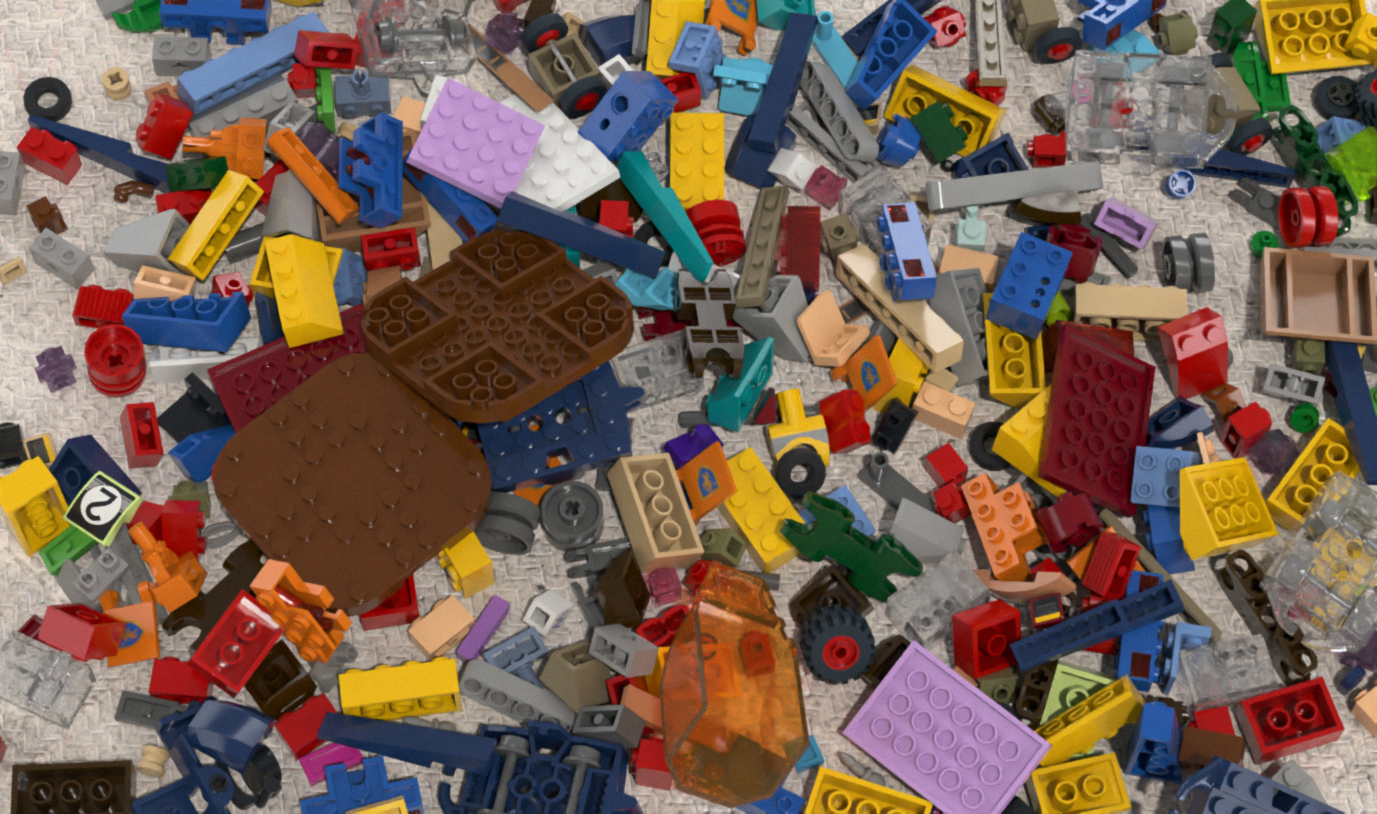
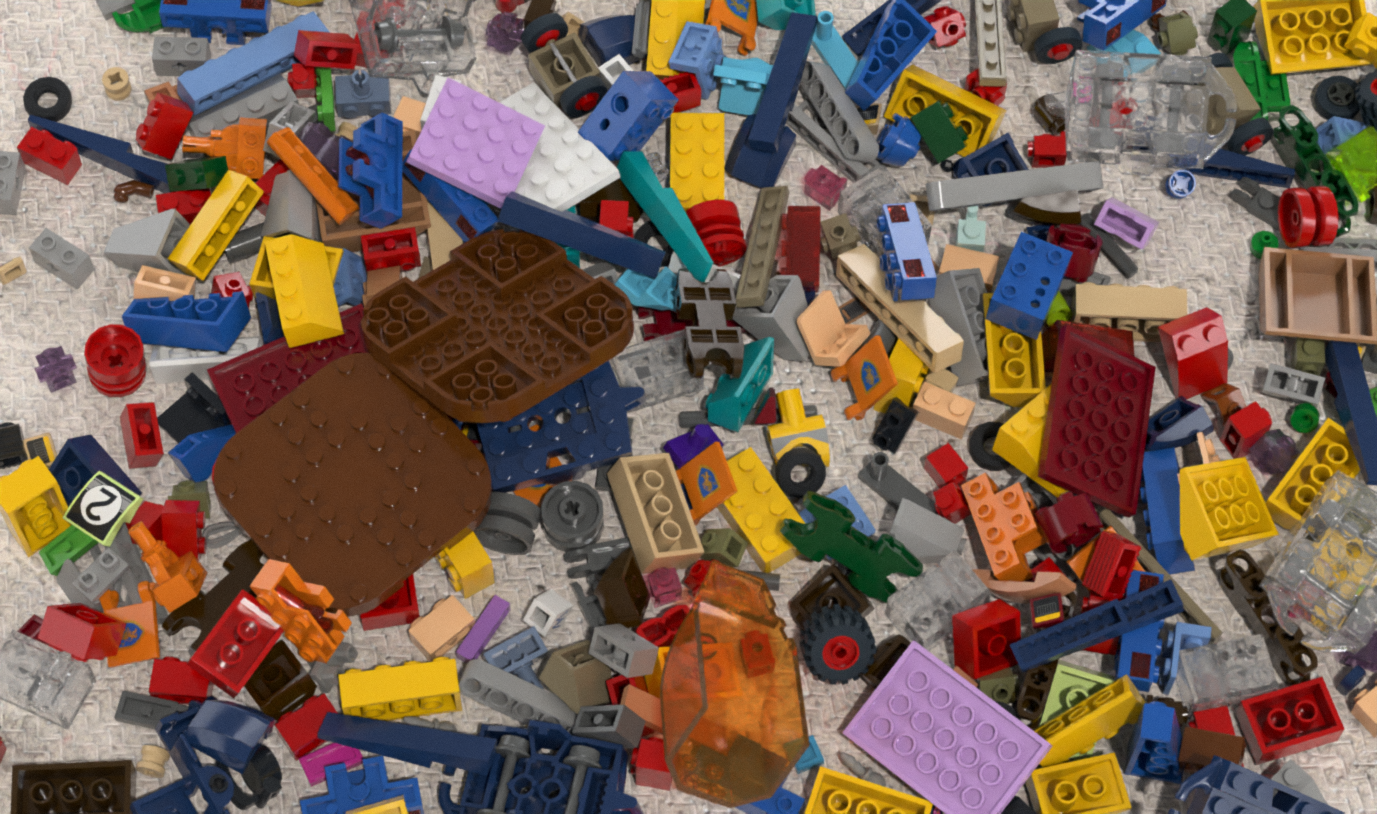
(46, 216): reddish brown brick -> none
(100, 307): red brick -> none
(510, 73): medium nougat sticker -> none
(792, 168): white brick -> none
(845, 421): red brick -> none
(1158, 475): medium blue bracket -> none
(1189, 262): dark grey wheel -> none

